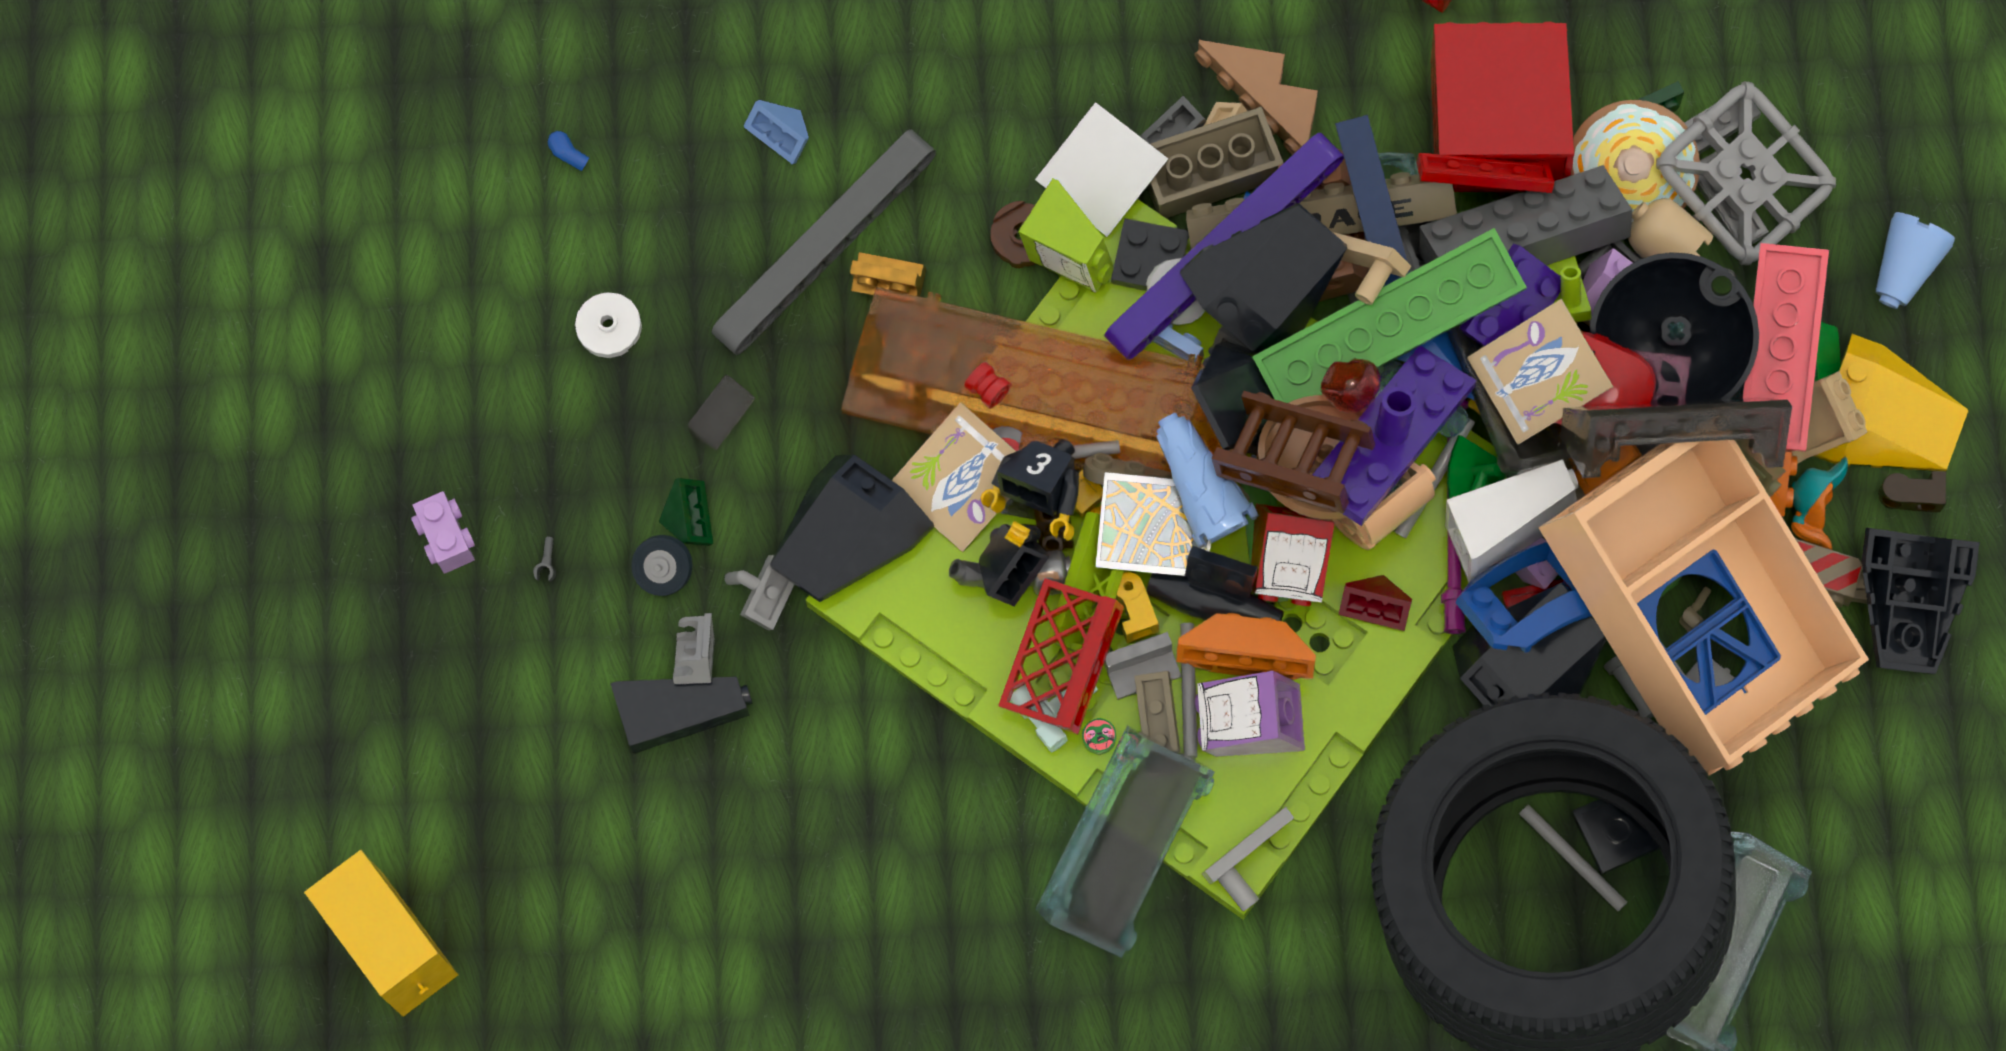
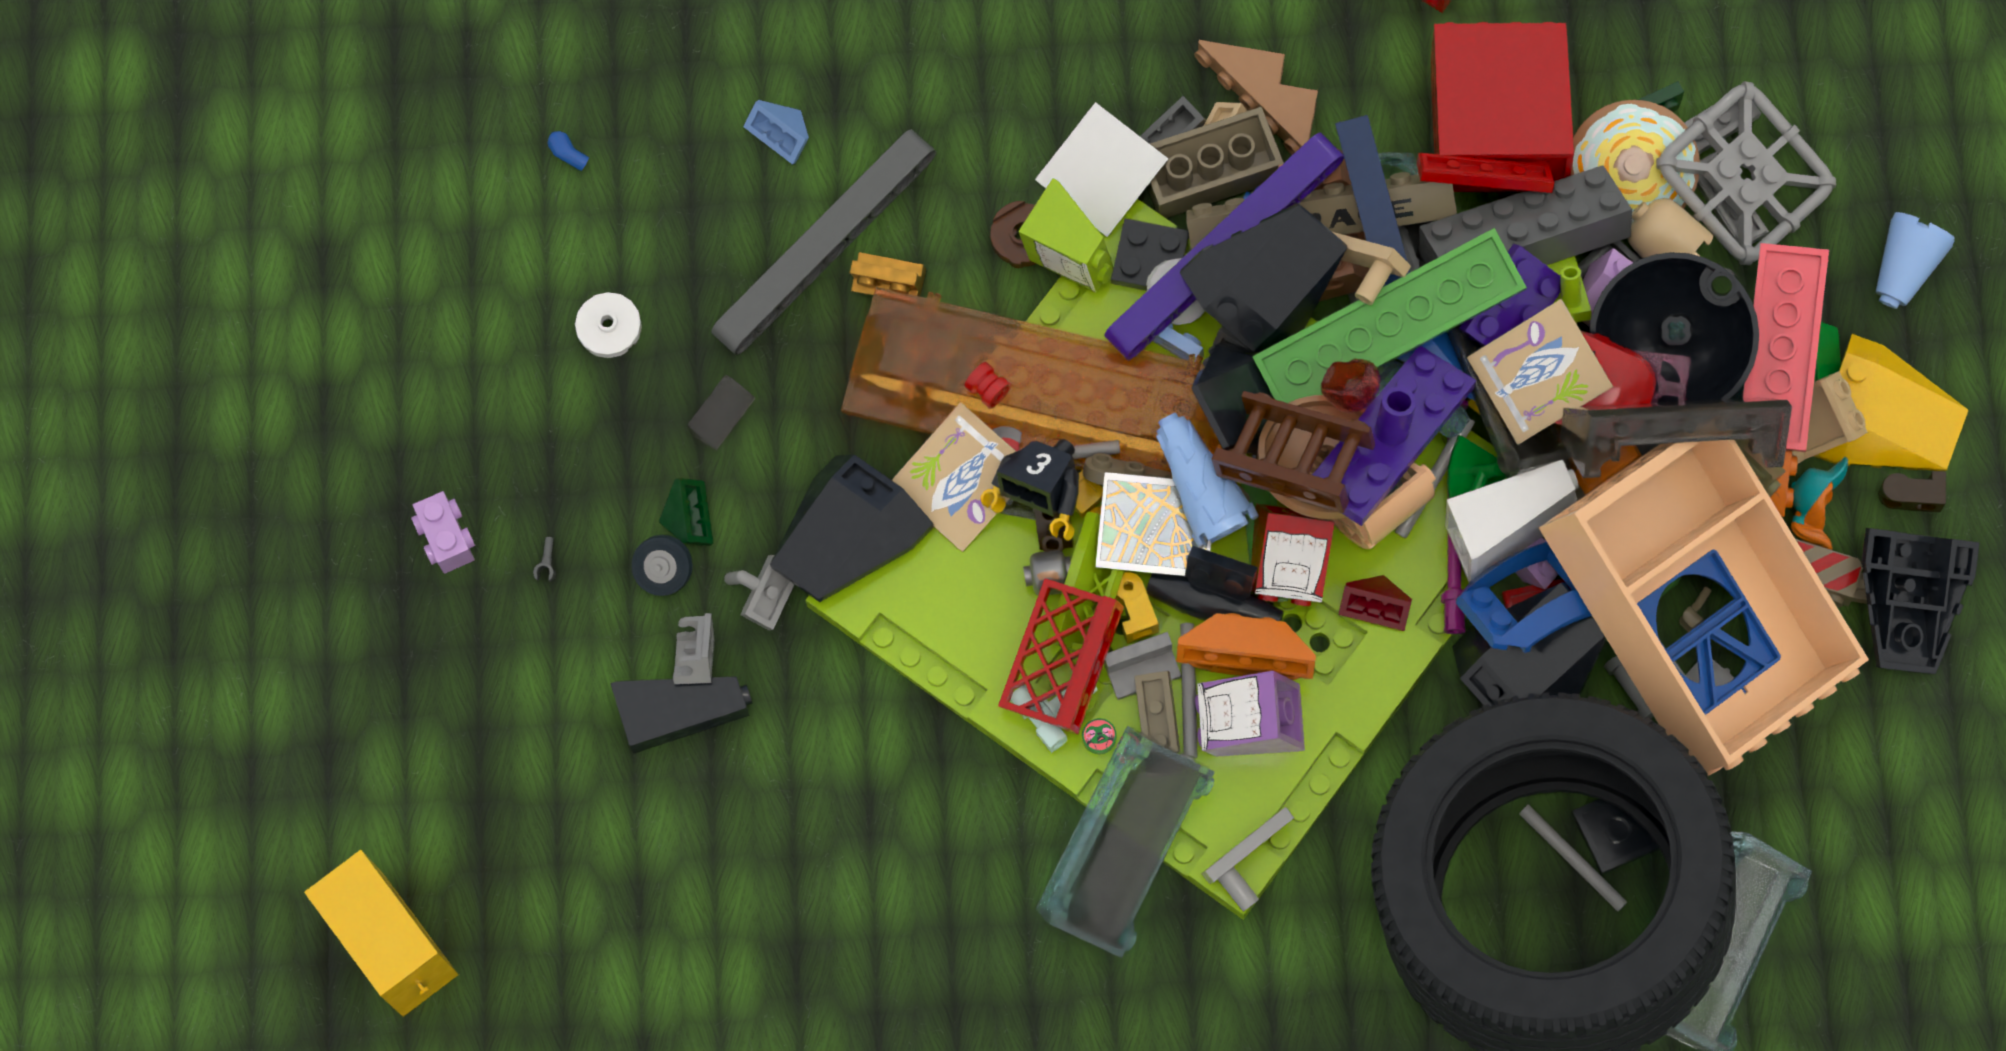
(1006, 563): black torso -> none

